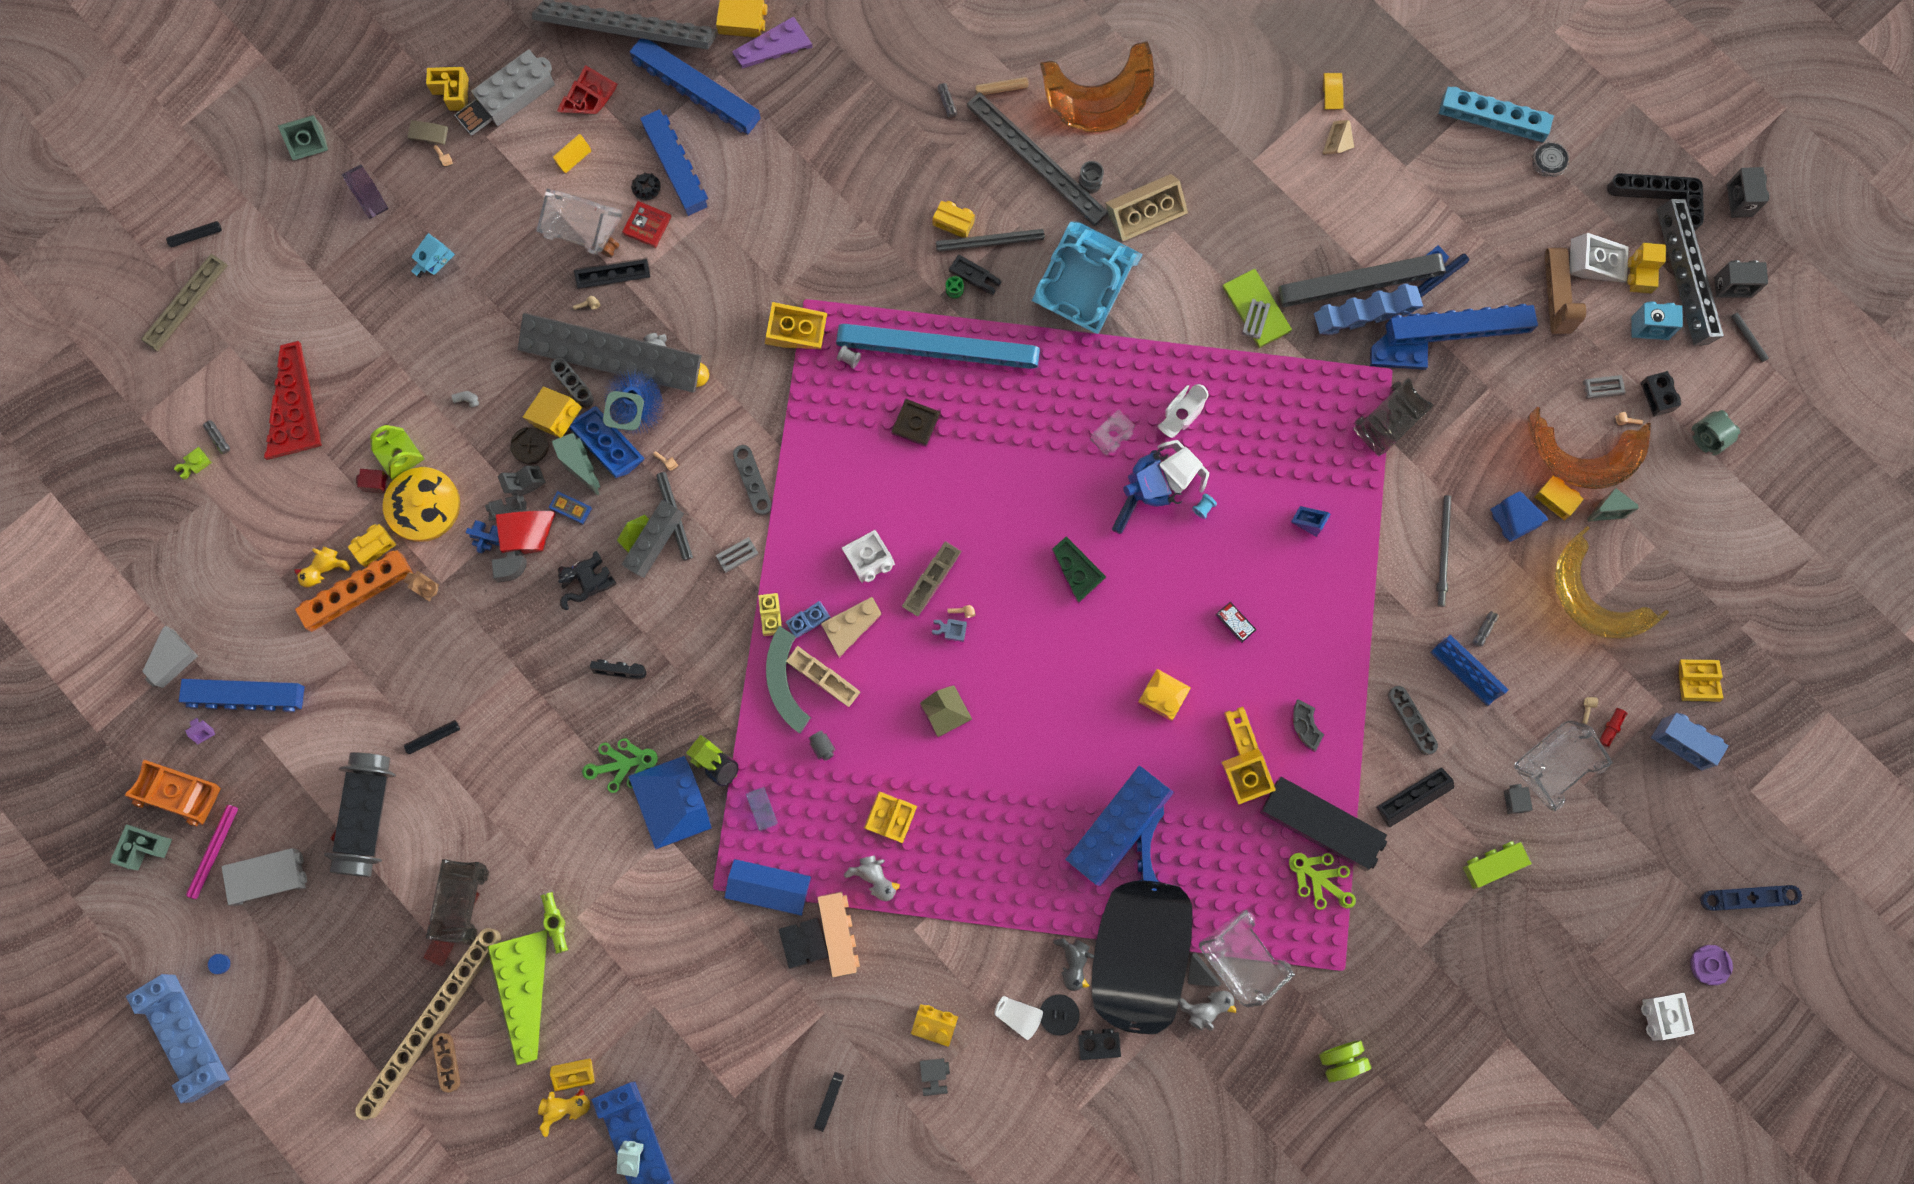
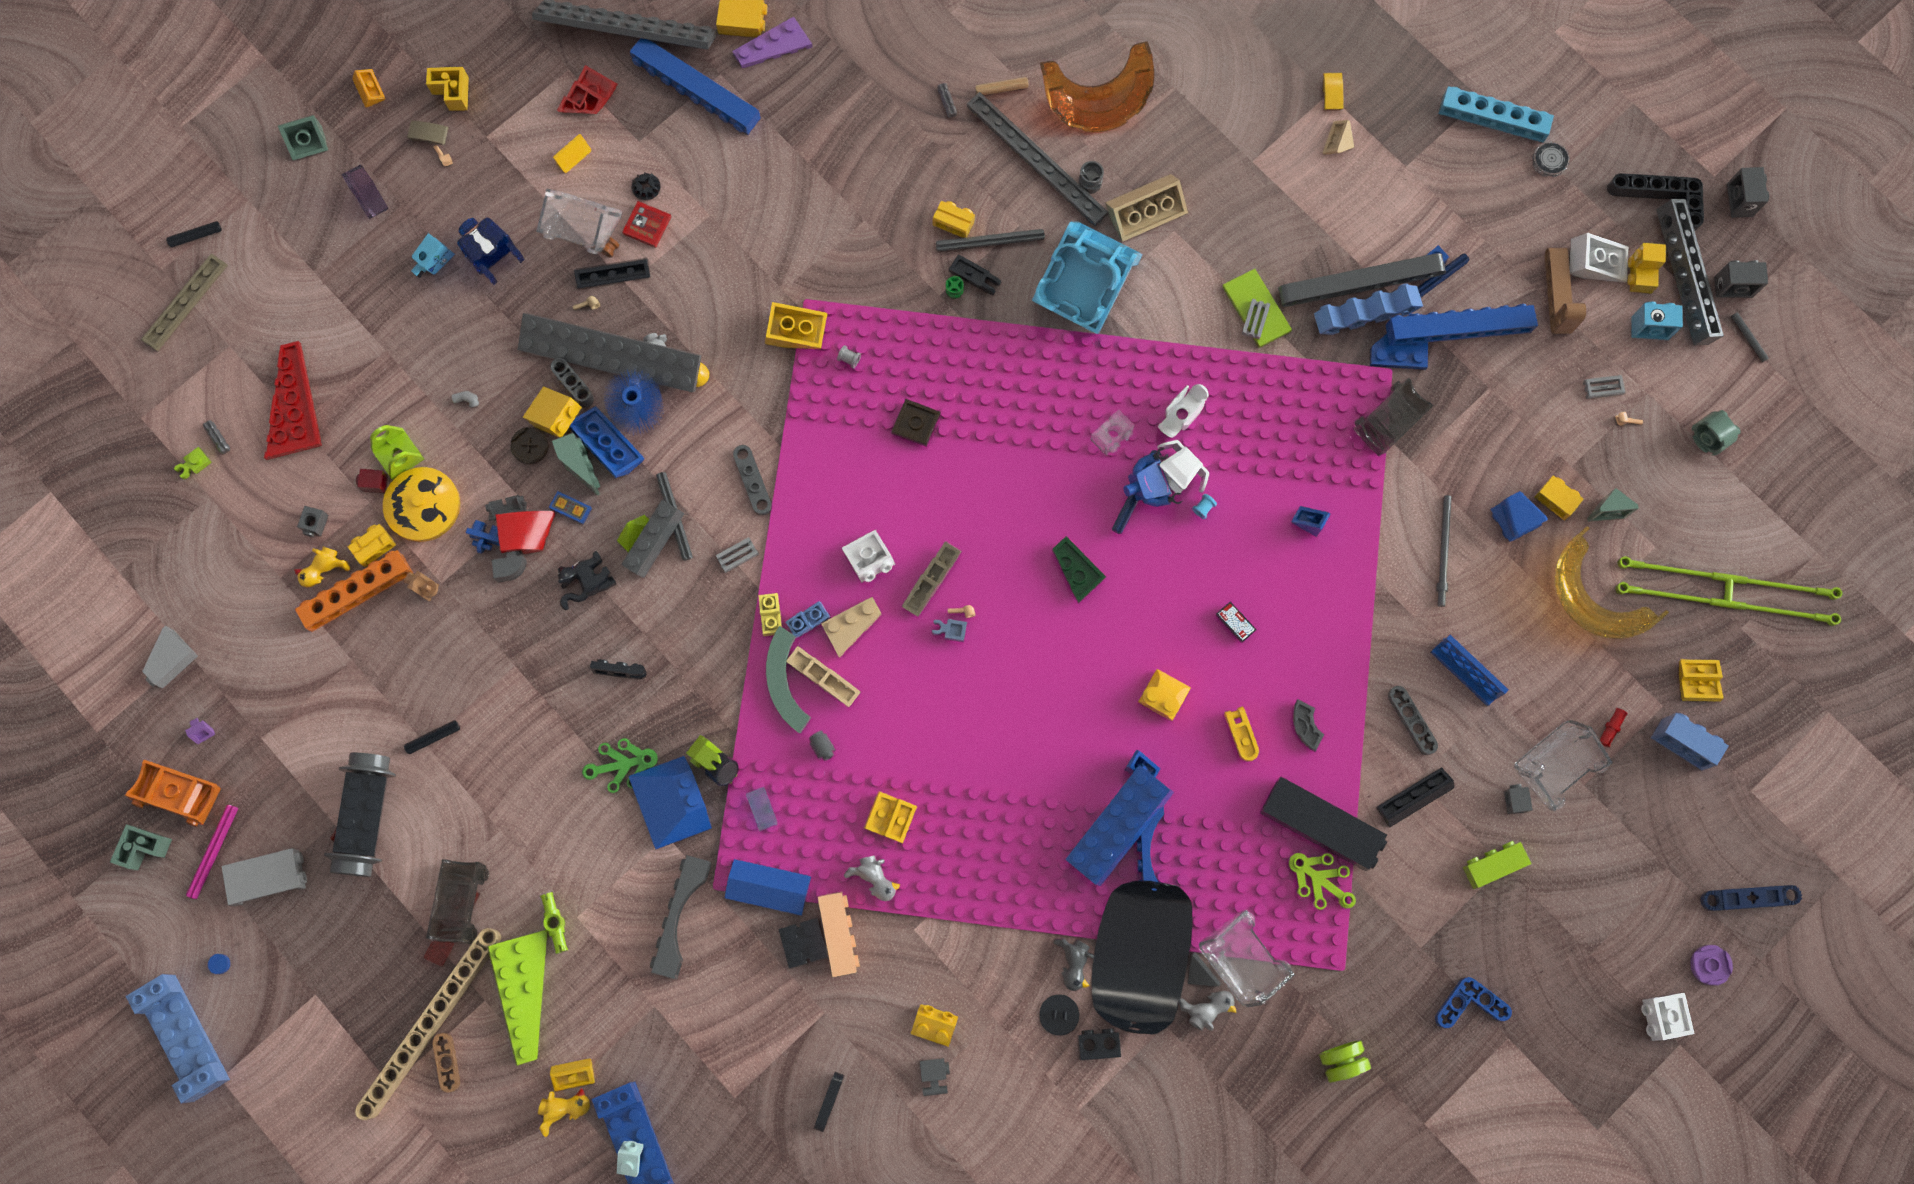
(241, 694): blue brick -> none
(309, 514): none -> dark grey brick
(368, 87): none -> light orange slope
(485, 245): none -> clear blue piece
(507, 92): light grey piece -> none
(523, 481): dark grey brick -> none
(616, 395): sand green piece -> none
(668, 958): none -> dark grey arch
(670, 463): light nougat hand -> none
(673, 162): blue brick -> none
(938, 346): dark azure beam -> none
(945, 710): olive slope -> none
(1019, 1016): white piece -> none
(1140, 759): none -> blue slope
(1248, 776): yellow brick -> none
(1466, 997): none -> blue beam
(1485, 629): flat silver axle -> none
(1589, 702): tan hand -> none
(1590, 473): clear orange windscreen -> none
(1656, 394): black brick -> none
(1728, 594): none -> lime bar

